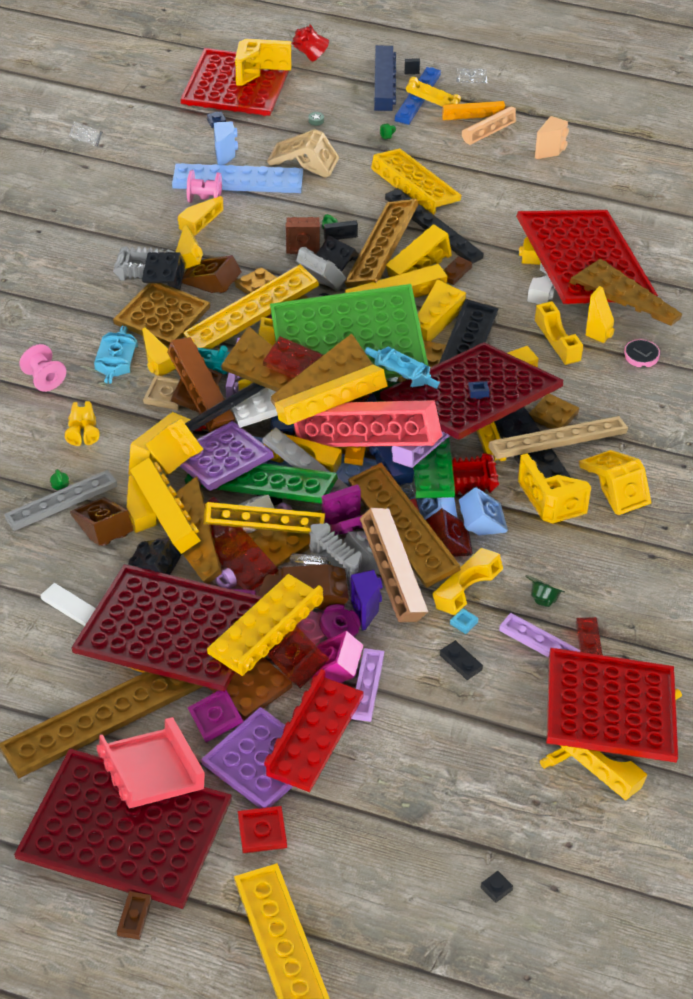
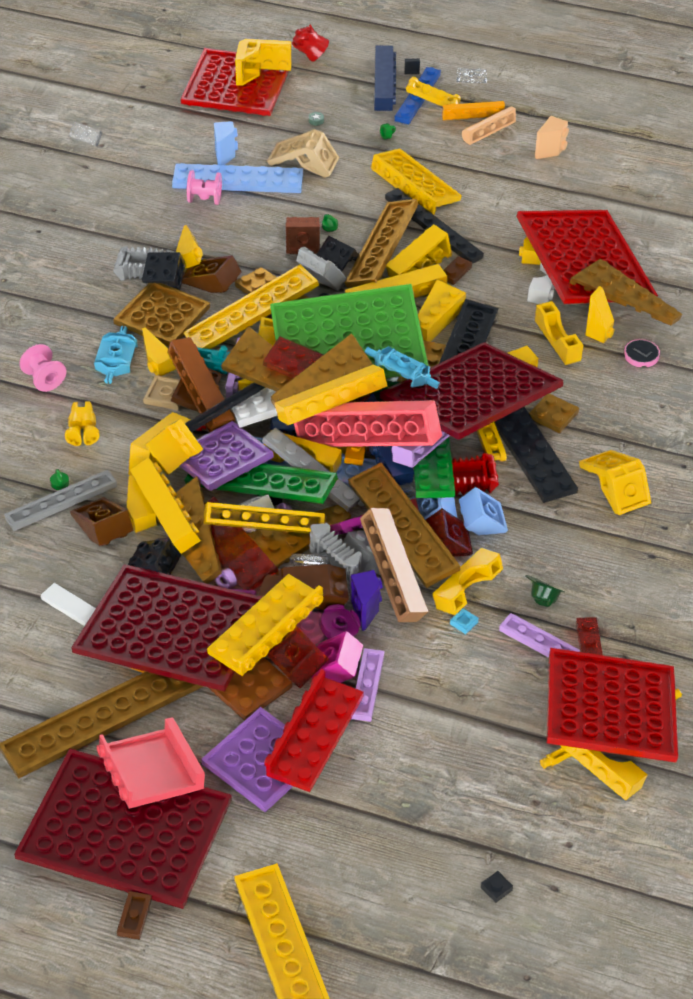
(200, 215): yellow slope -> none
(215, 117): dark blue plate -> none
(215, 715): magenta plate -> none
(262, 829): red plate -> none
(341, 230): black plate -> none
(341, 504): magenta plate -> none
(461, 660): black plate -> none
(478, 389): dark blue plate -> none
(557, 437): tan plate -> none
(565, 501): yellow bracket -> none

